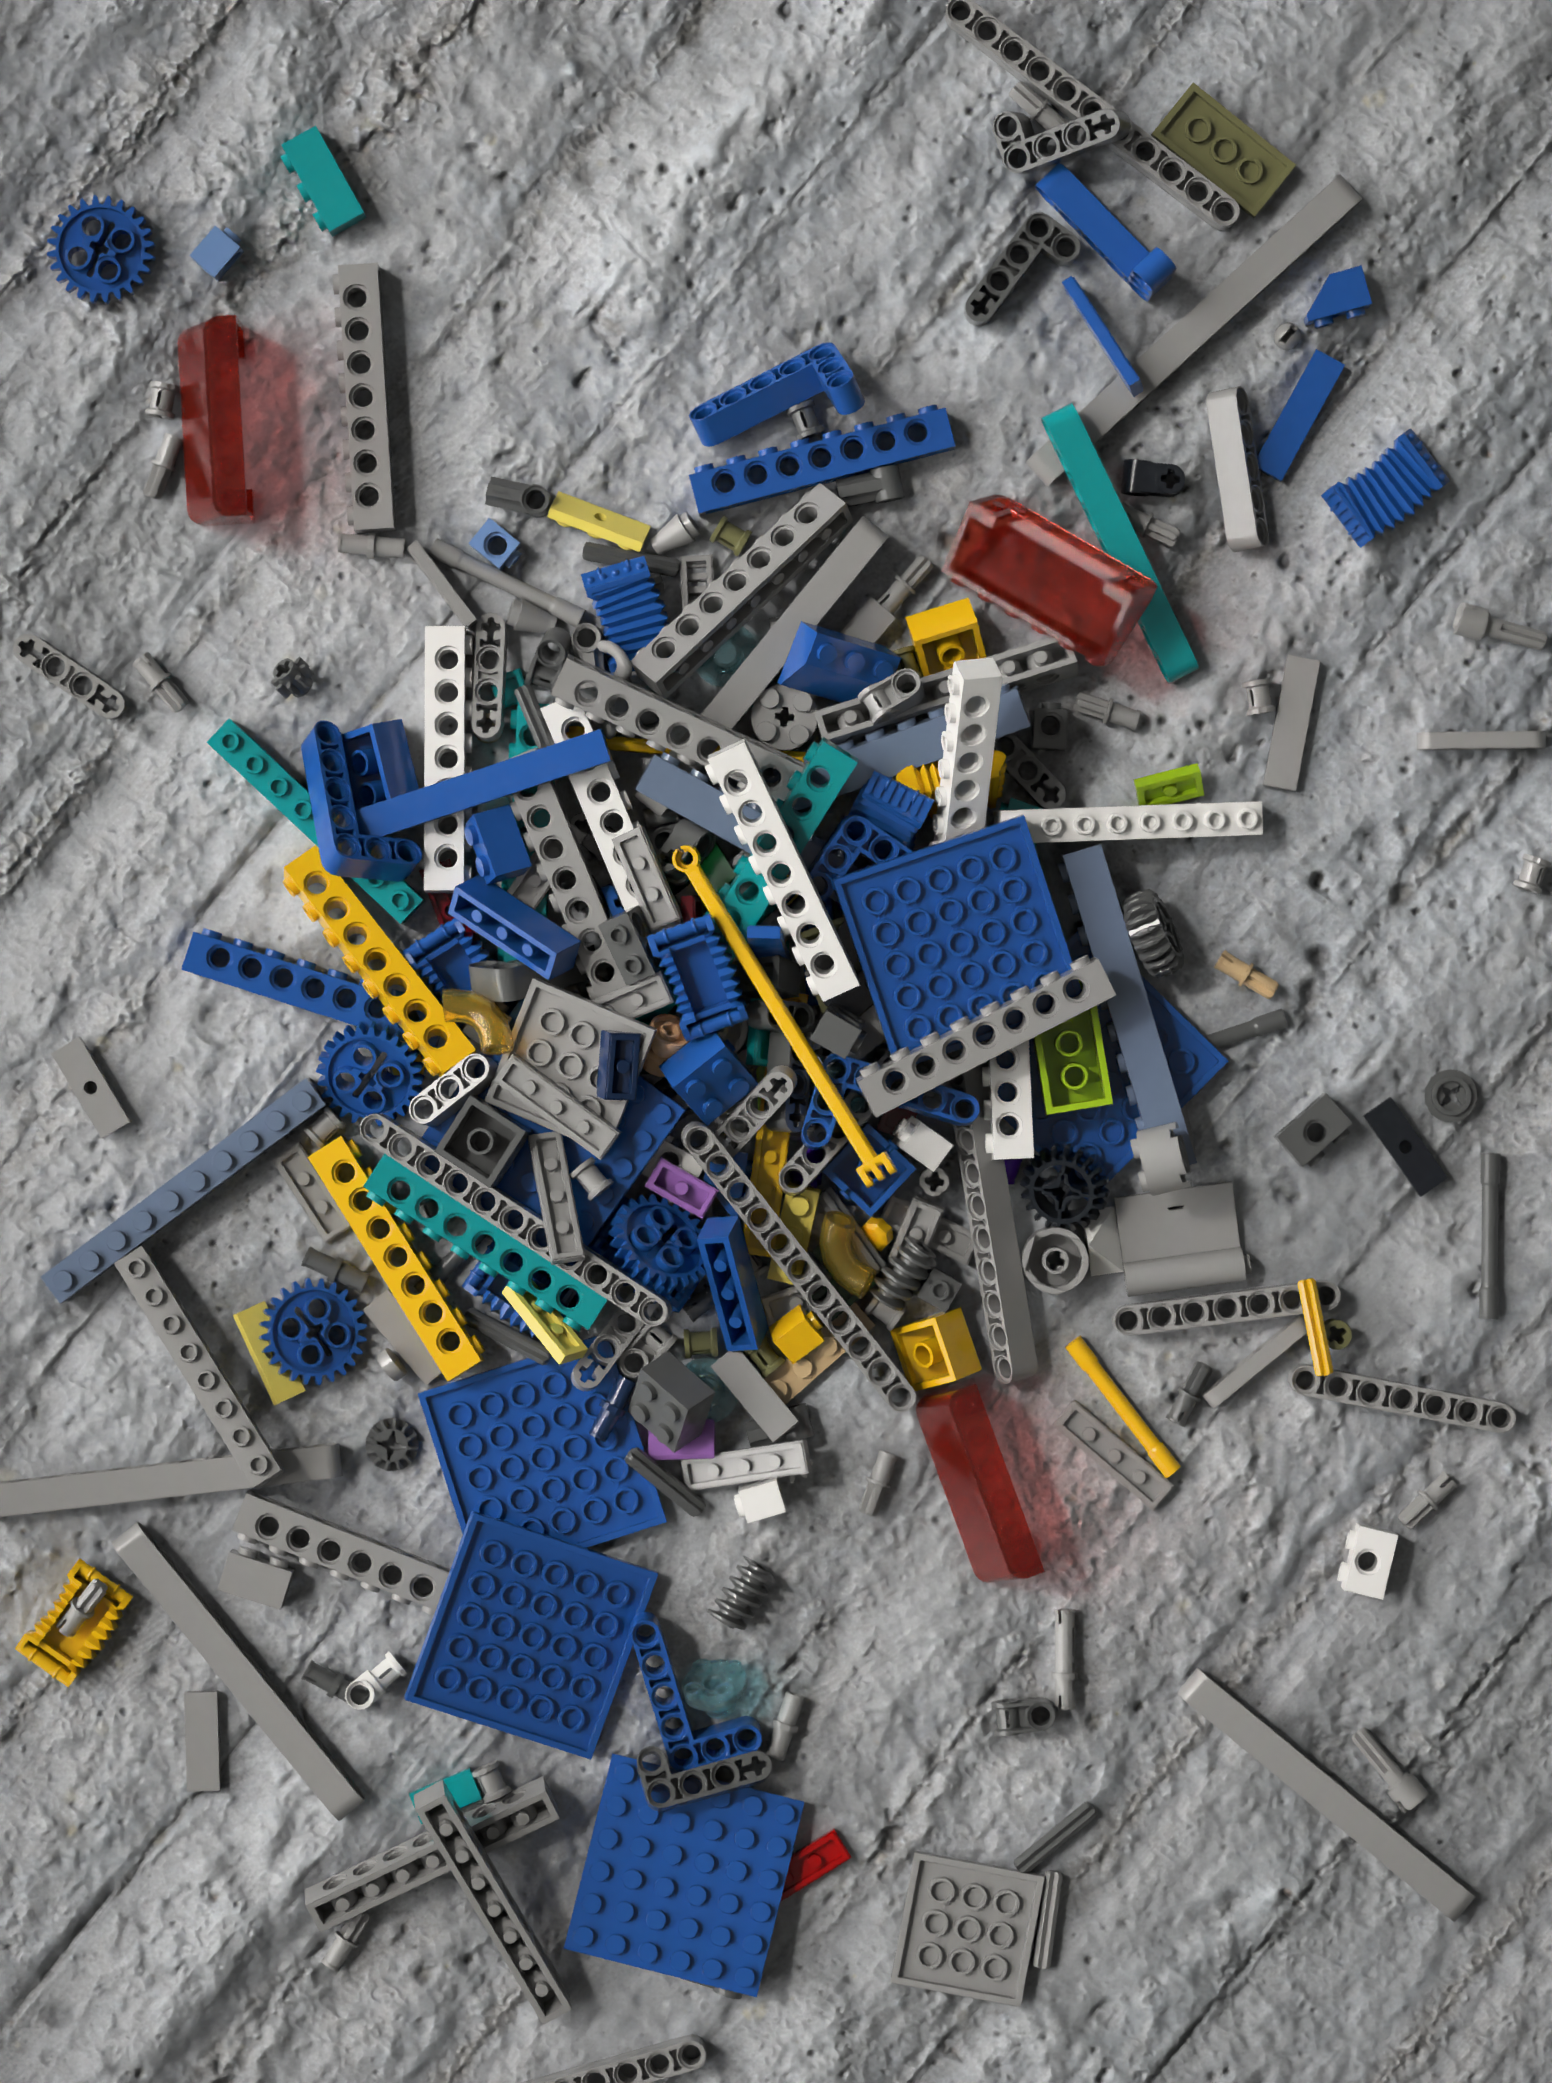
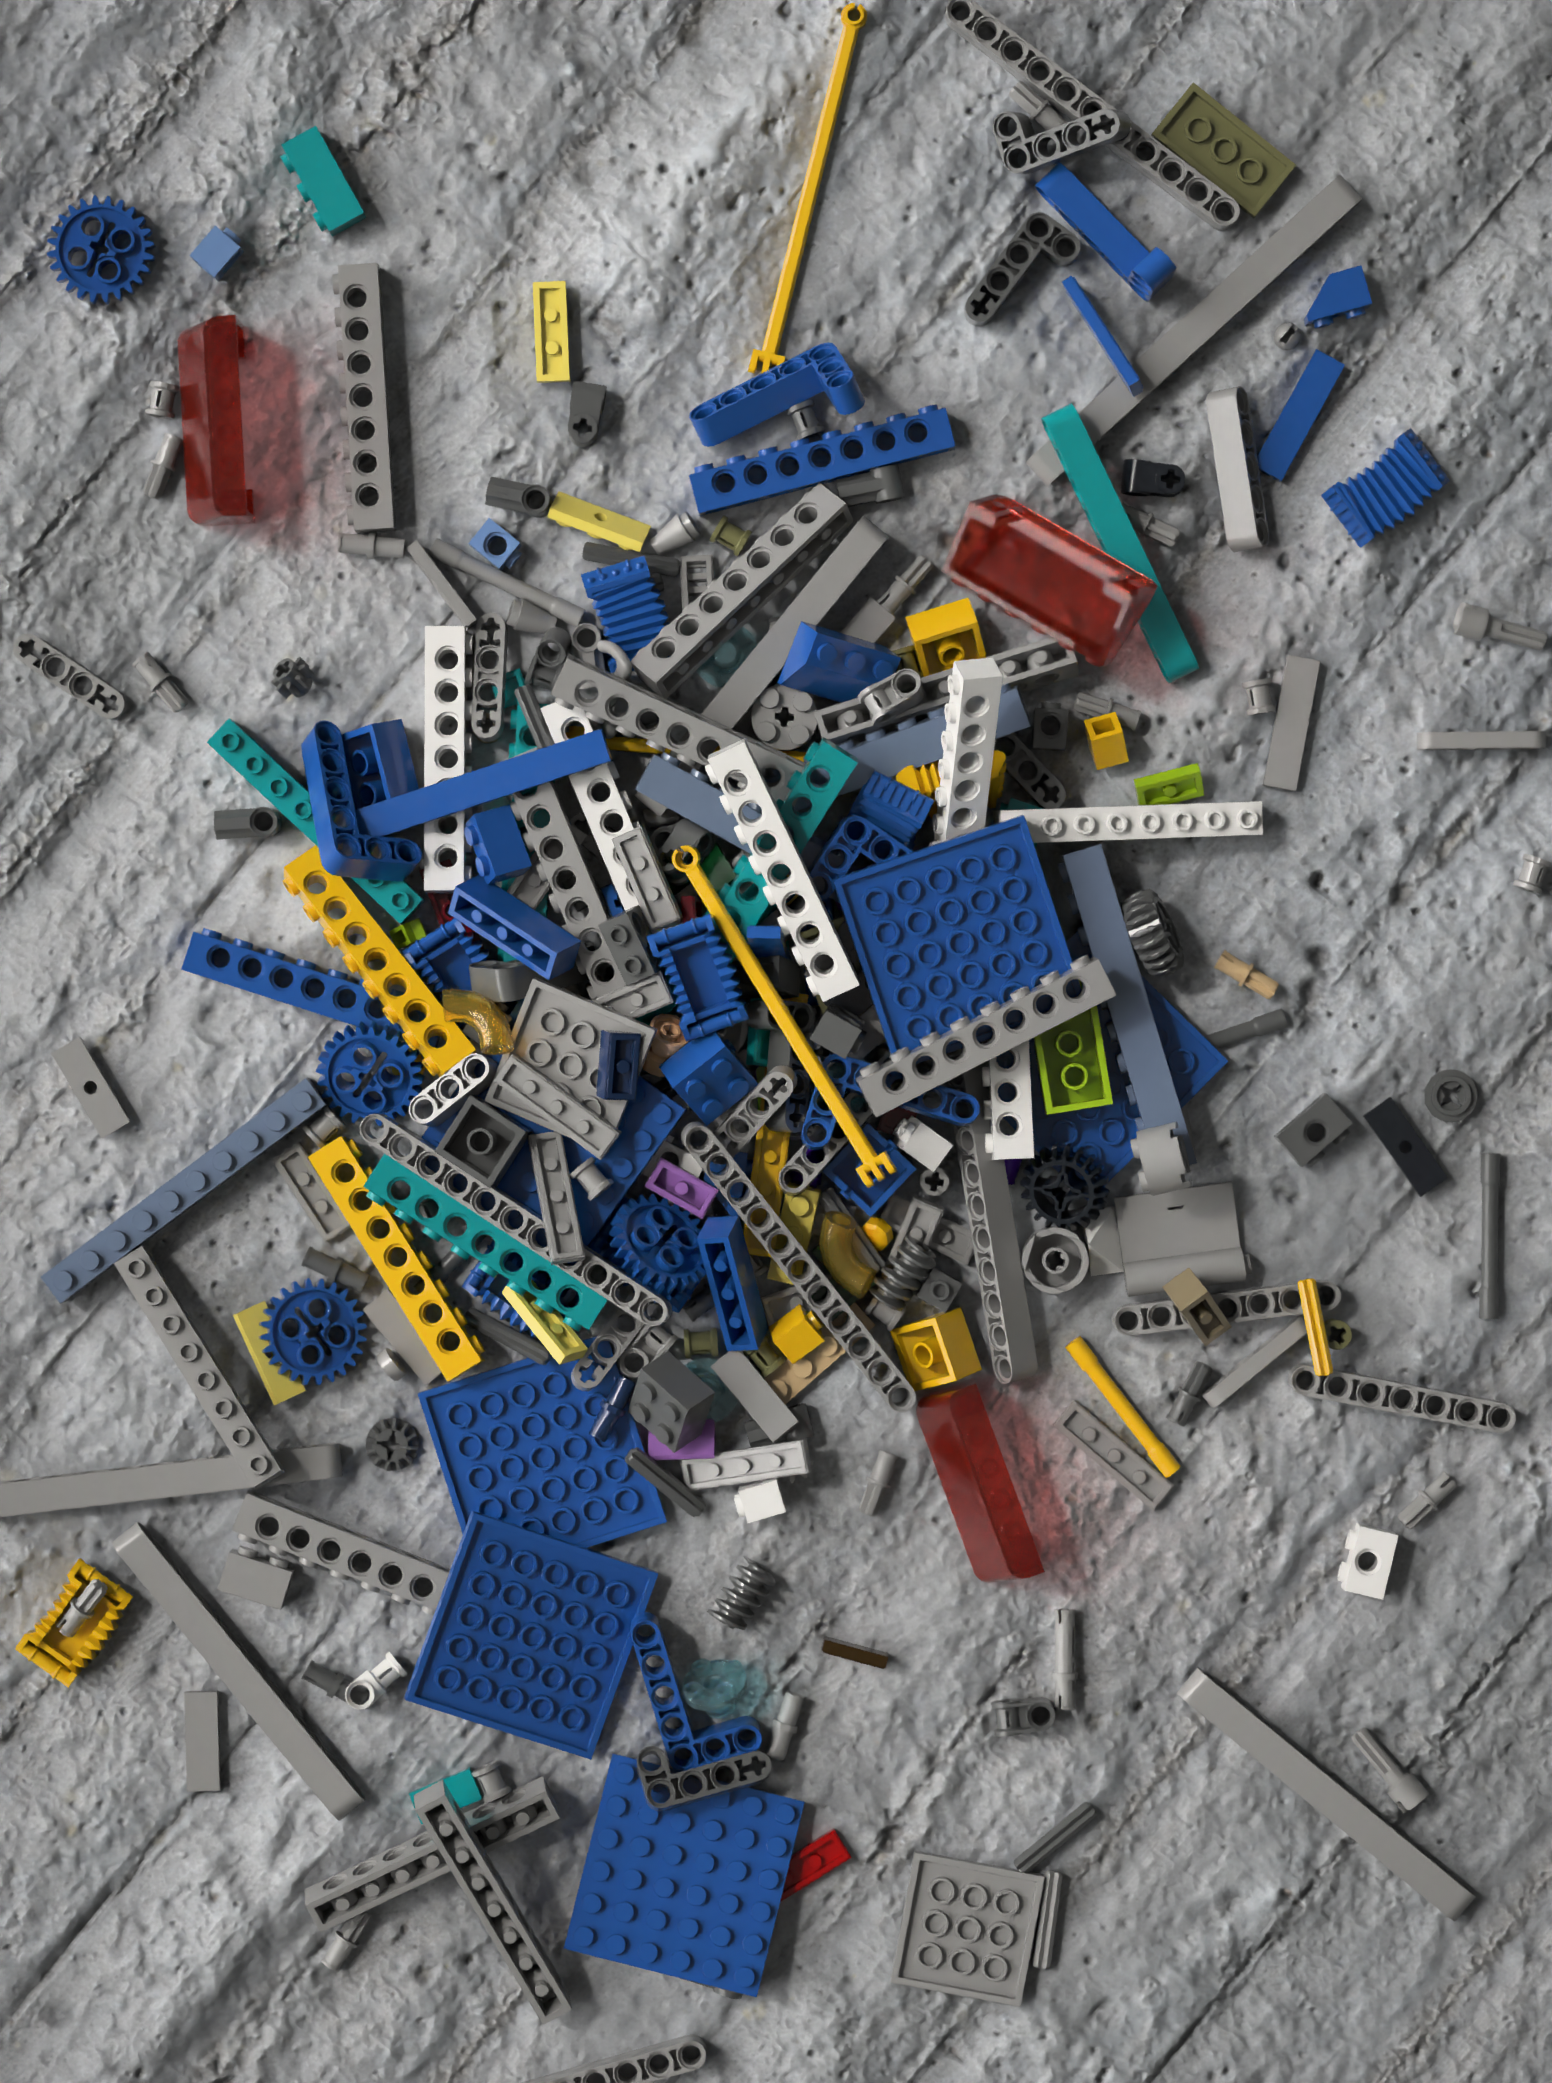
(244, 823): none -> dark grey piece
(407, 933): none -> lime piece
(551, 332): none -> light yellow plate
(586, 407): none -> dark grey piece
(810, 190): none -> yellow hinge
(854, 1652): none -> dark brown tile
(1106, 740): none -> yellow brick
(1197, 1306): none -> dark tan slope

